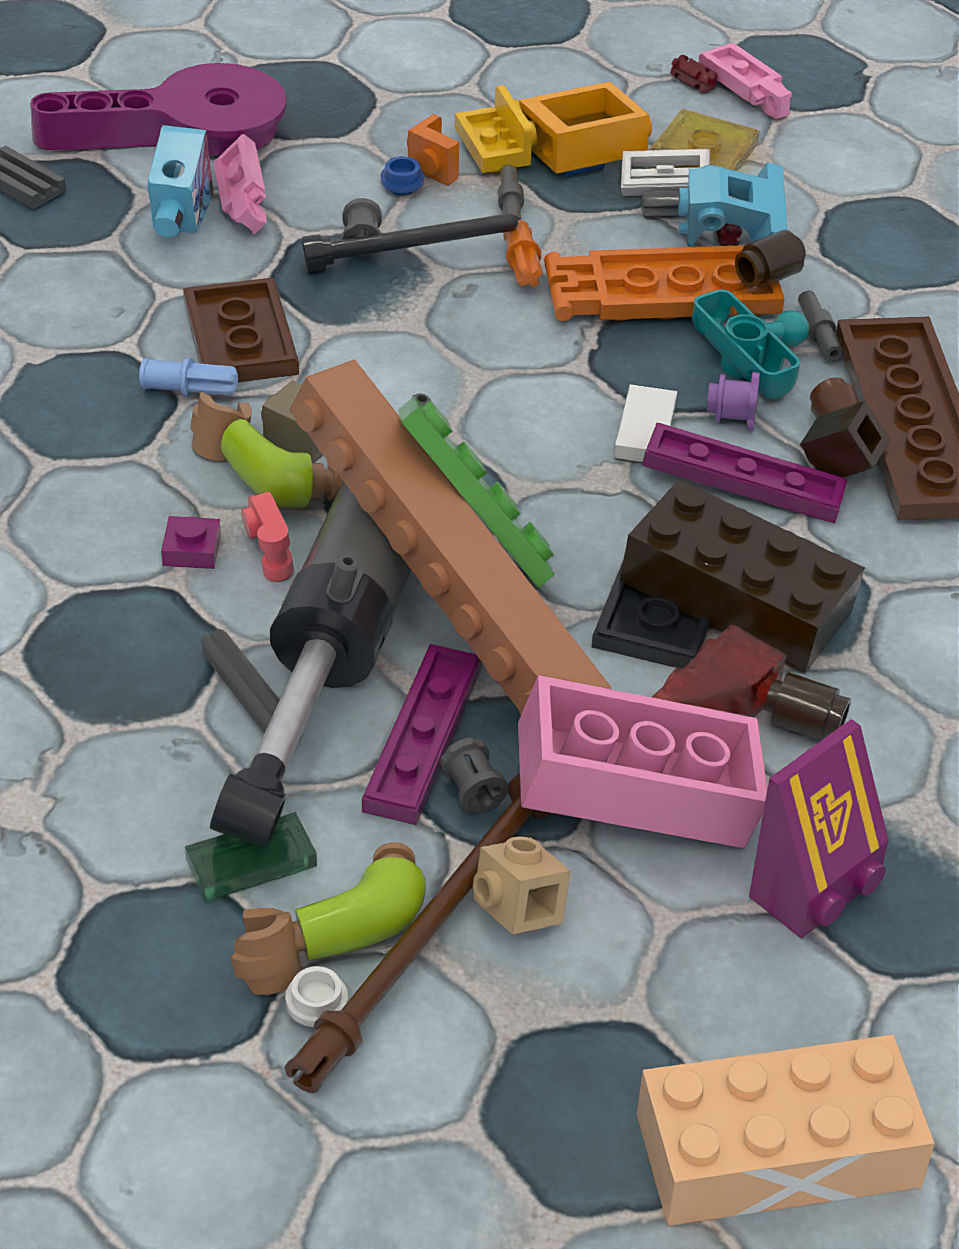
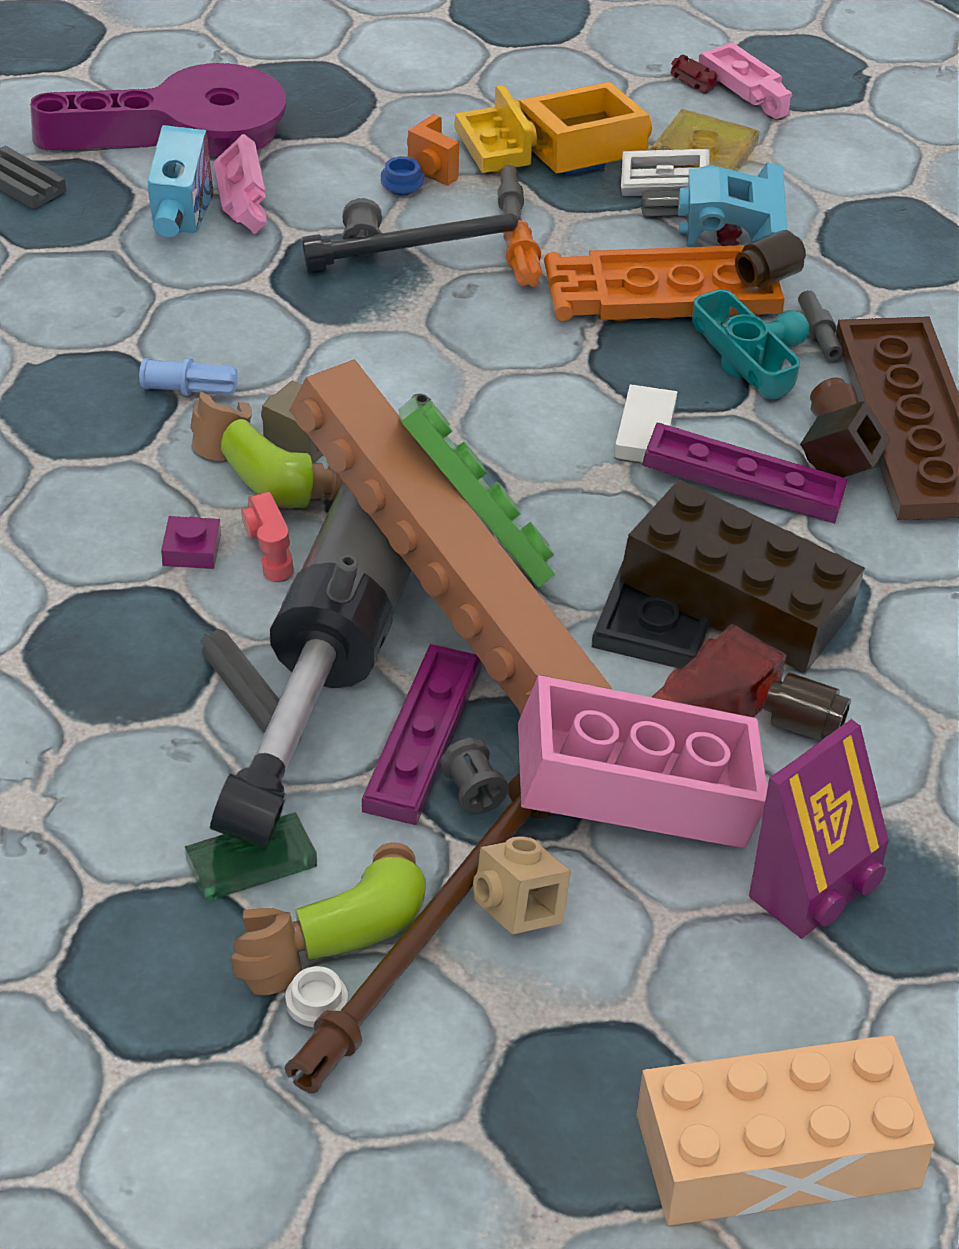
(242, 328): reddish brown tile -> none
(734, 399): medium lavender brick -> none

